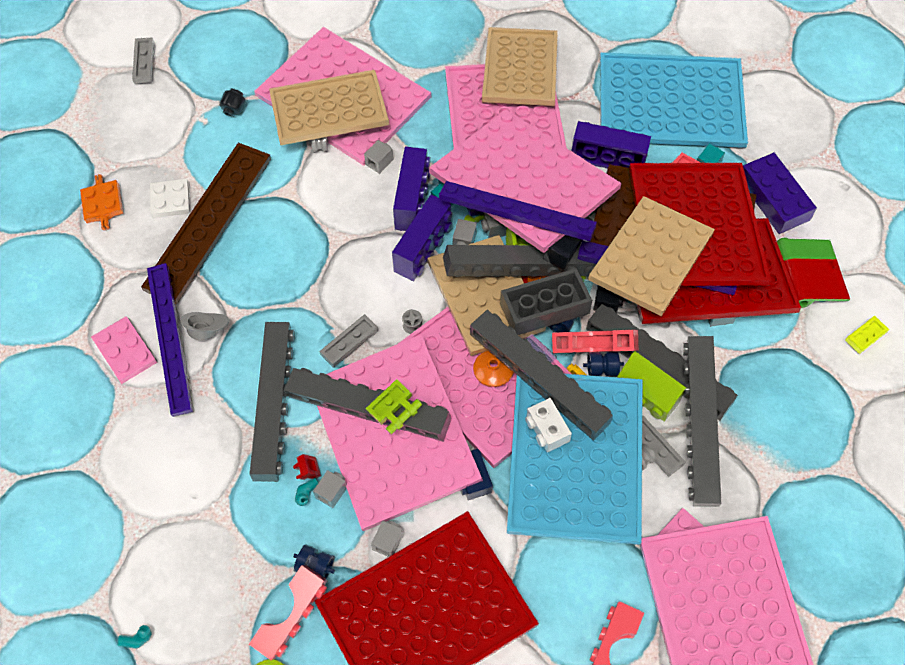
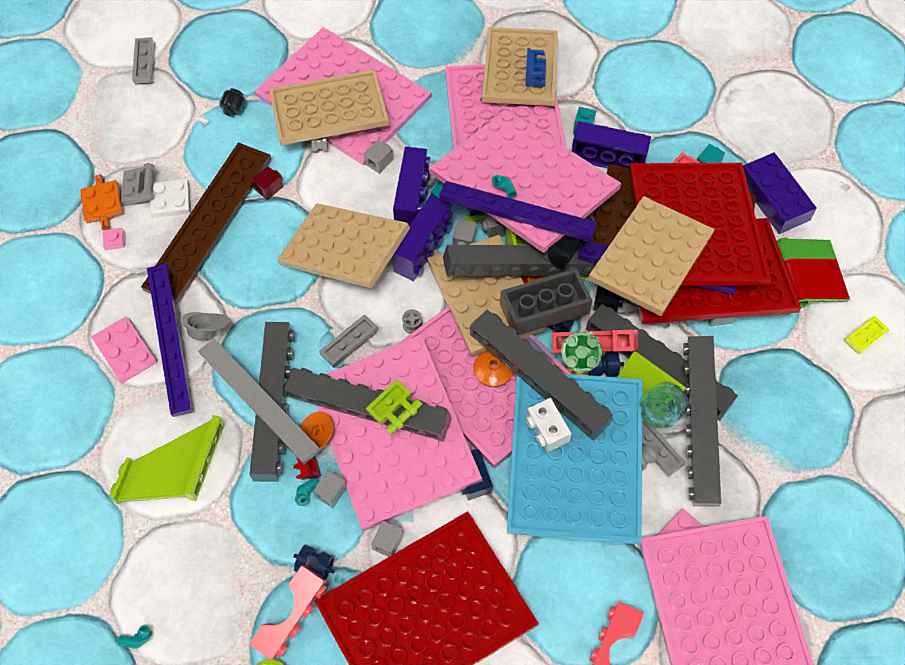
(113, 239): none -> bright pink plate
(133, 185): none -> light grey plate
(172, 469): none -> lime piece
(259, 401): none -> light grey tile
(267, 182): none -> dark red brick
(318, 428): none -> orange dish
(344, 245): none -> tan plate
(504, 184): none -> teal arm
(535, 68): none -> blue hinge
(581, 352): none -> dish
(584, 115): none -> teal brick
(674, 98): medium azure plate -> none
(675, 405): none -> clear light blue brick

